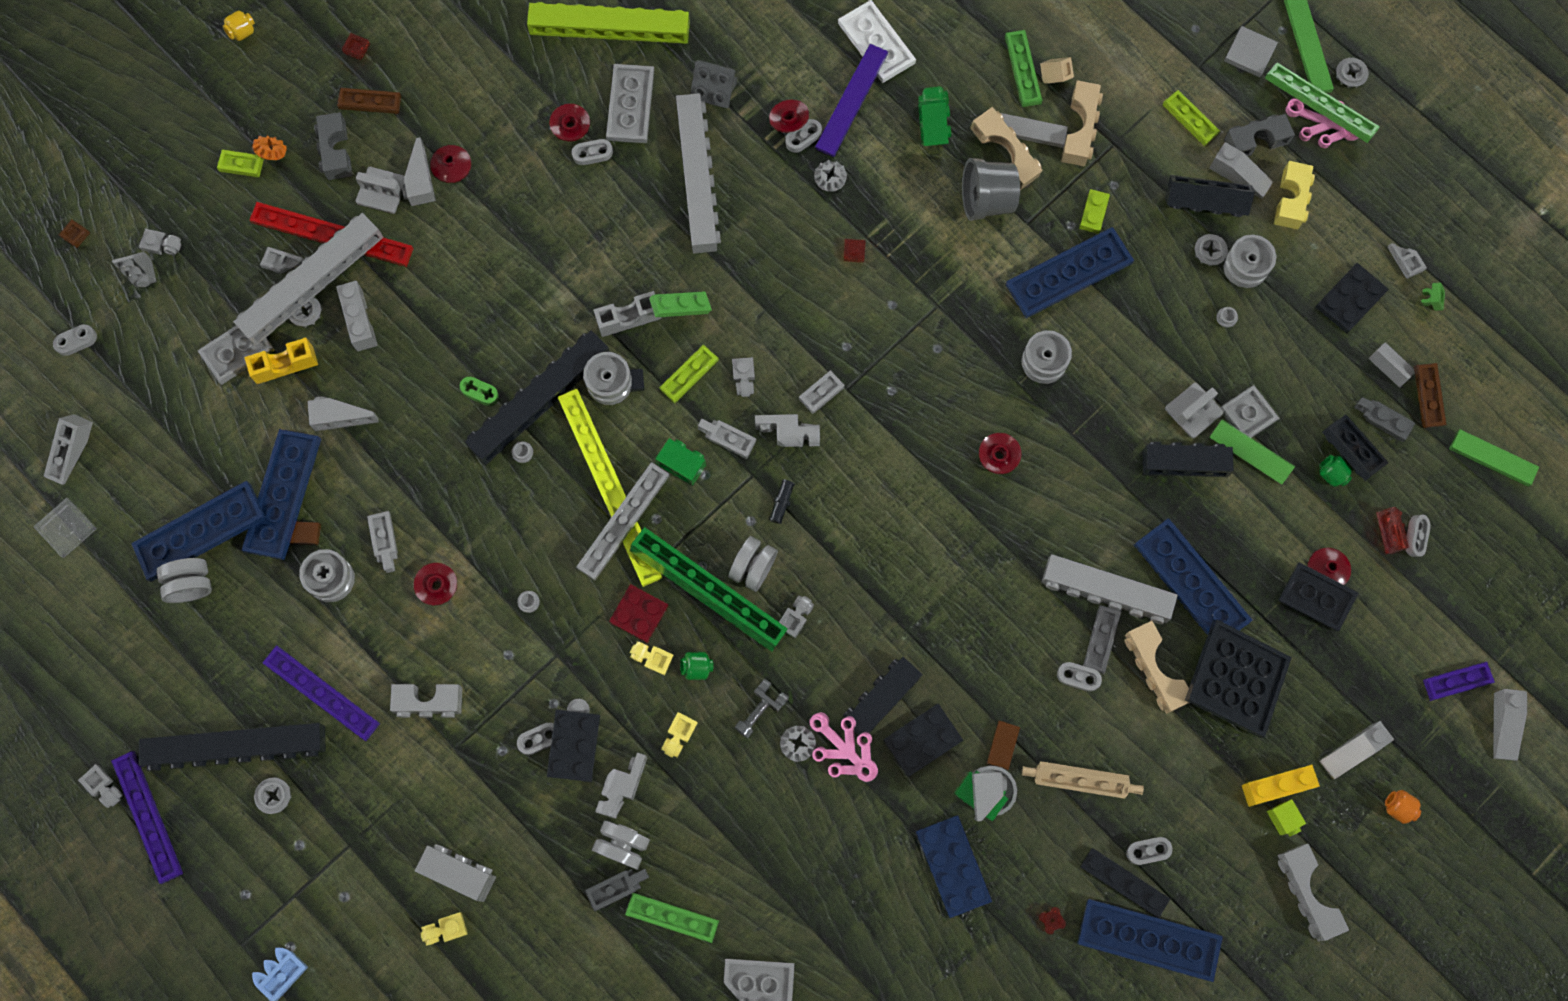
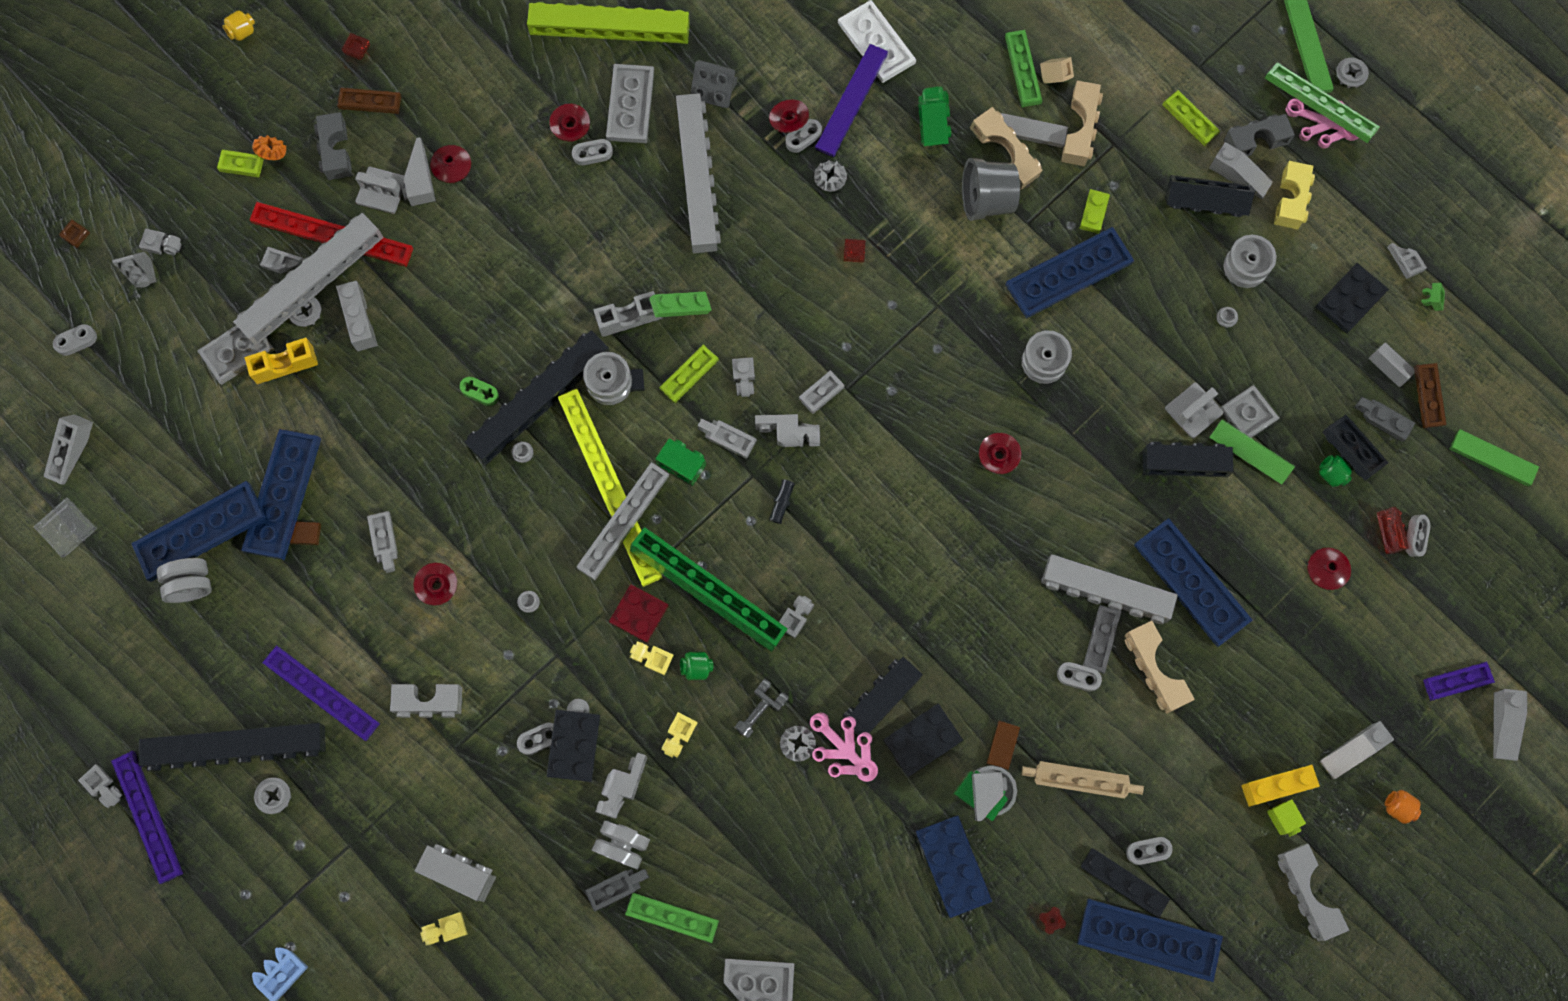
(327, 575): light grey wheel -> none
(332, 414): light grey slope -> none
(752, 563): light grey wheel -> none
(1217, 245): light grey gear -> none
(1238, 678): black plate -> none
(1251, 51): light grey tile -> none
(1318, 596): black plate -> none

